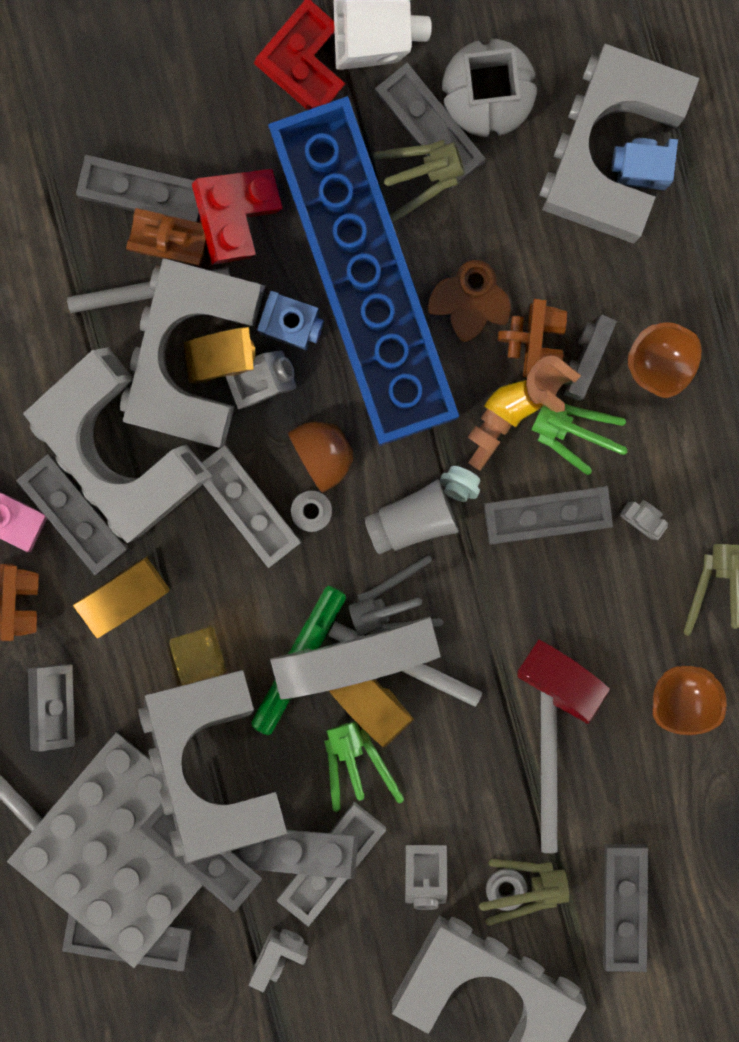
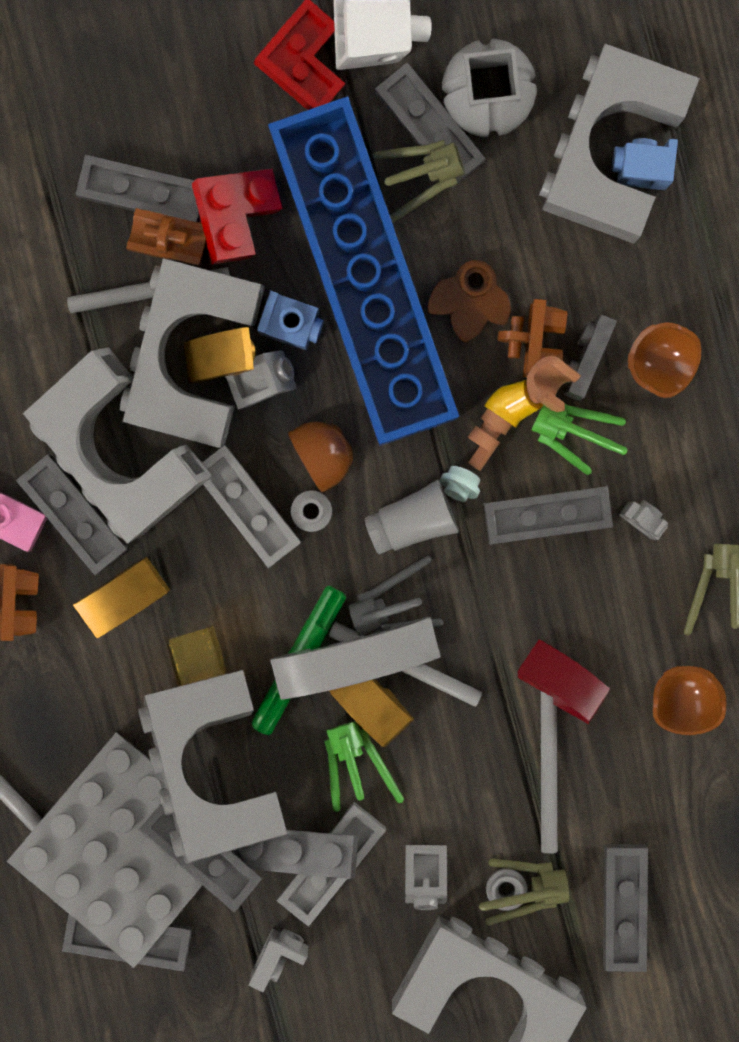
(51, 707): flat silver plate -> none

